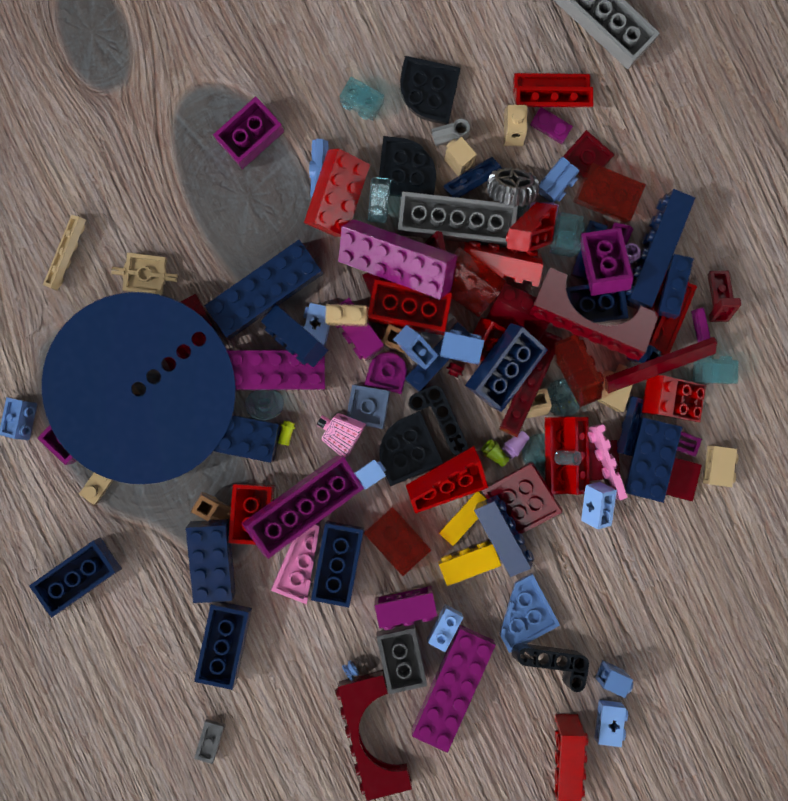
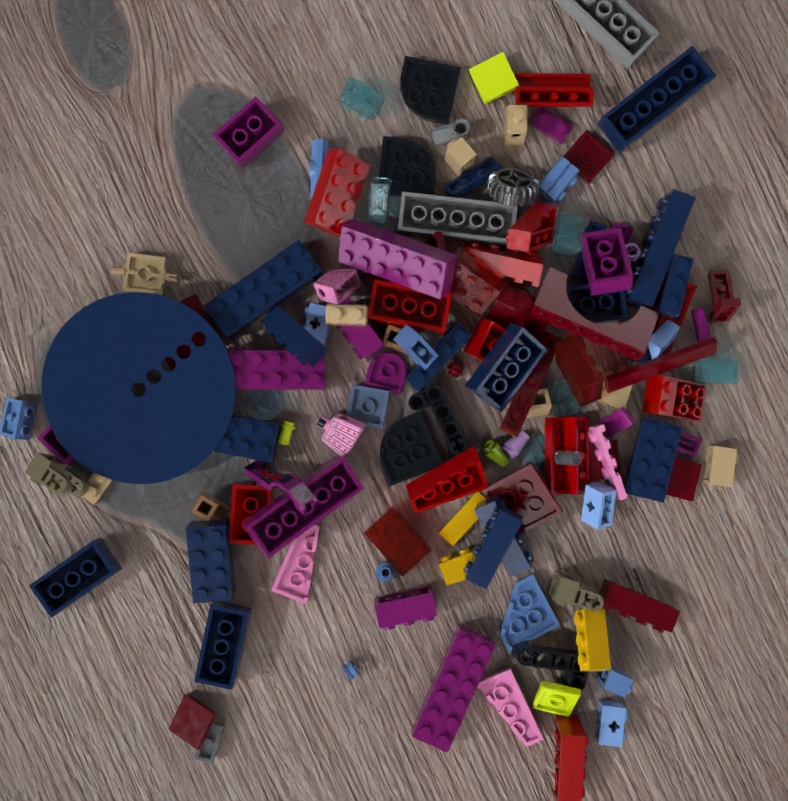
(54, 475): none -> dark tan brick
(64, 252): tan plate -> none
(192, 721): none -> dark red tile
(289, 482): none -> magenta piece
(337, 285): none -> bright pink torso
(337, 564): dark blue brick -> none
(370, 473): light blue brick -> none
(377, 777): dark red arch -> none
(385, 565): none -> medium blue plate
(401, 659): flat silver brick -> none
(445, 628): light blue brick -> none
(462, 347): medium blue brick -> none
(492, 547): none -> dark blue brick
(493, 78): none -> neon yellow tile
(507, 697): none -> bright pink wing
(556, 698): none -> neon yellow tile
(567, 590): none -> dark tan brick
(592, 640): none -> yellow brick
(609, 193): clear red brick -> none
(616, 421): none -> magenta slope
(630, 426): dark blue plate -> none
(638, 606): none -> dark red brick
(656, 99): none -> dark blue brick
(662, 338): none -> light blue slope

